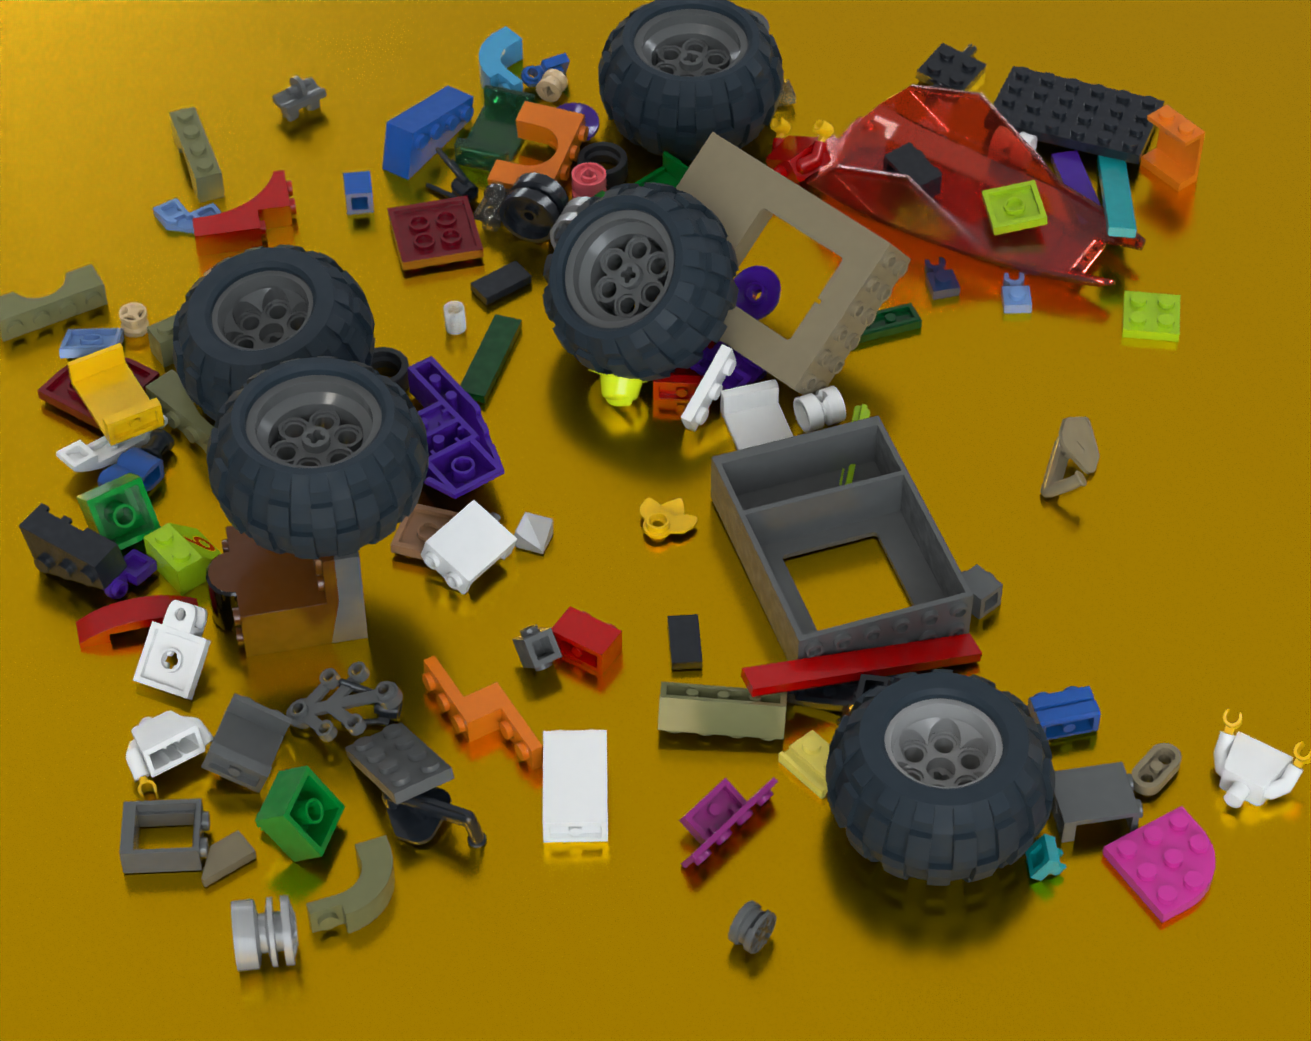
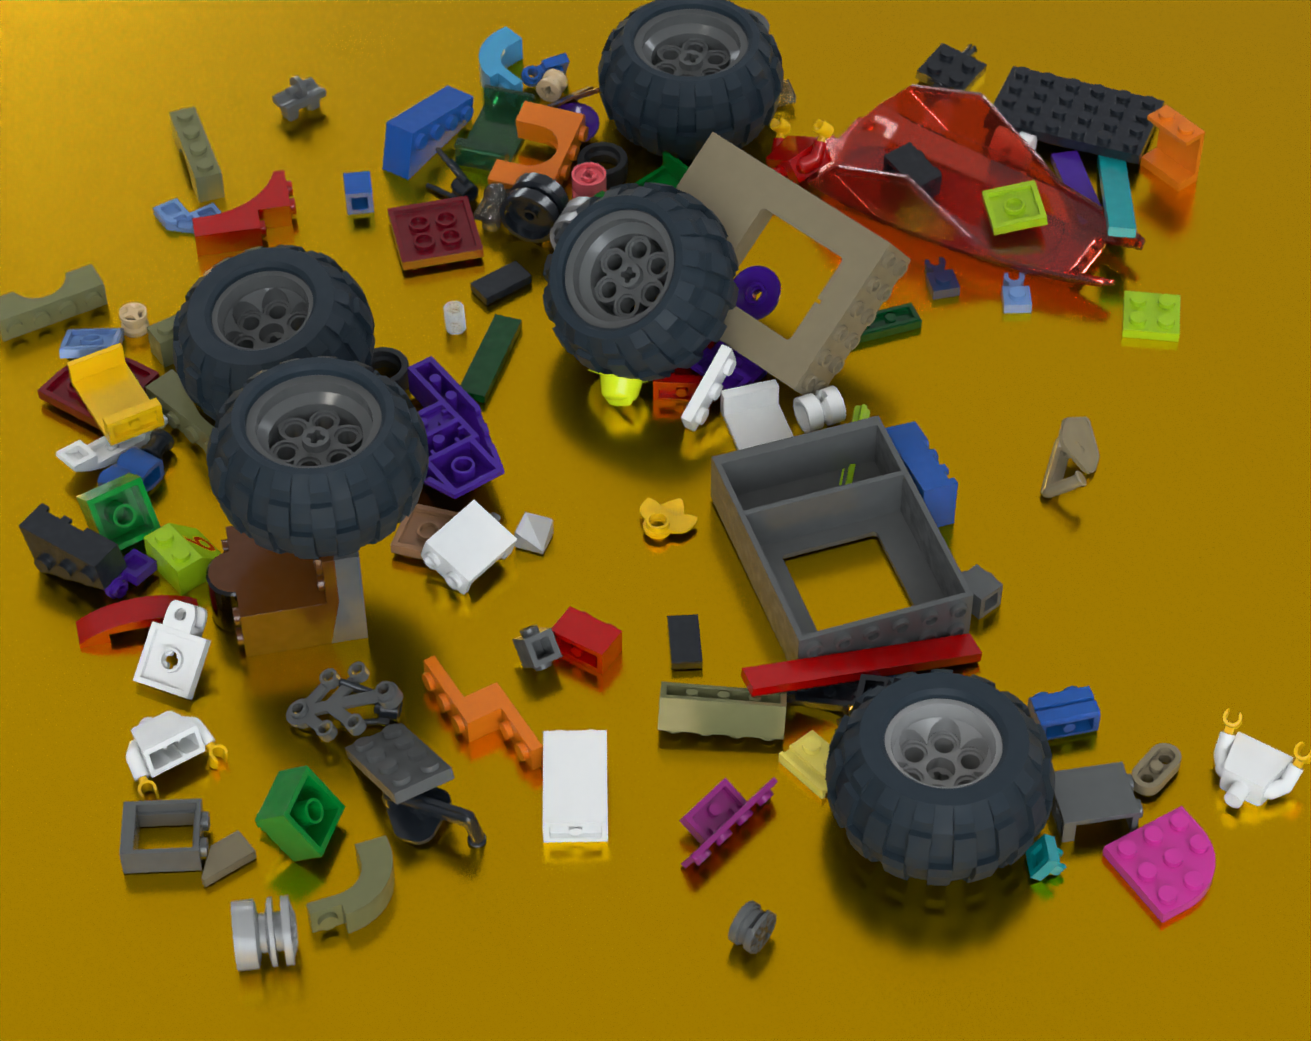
(246, 742): dark grey panel -> none
(576, 95): none -> reddish brown piece
(924, 468): none -> blue wedge

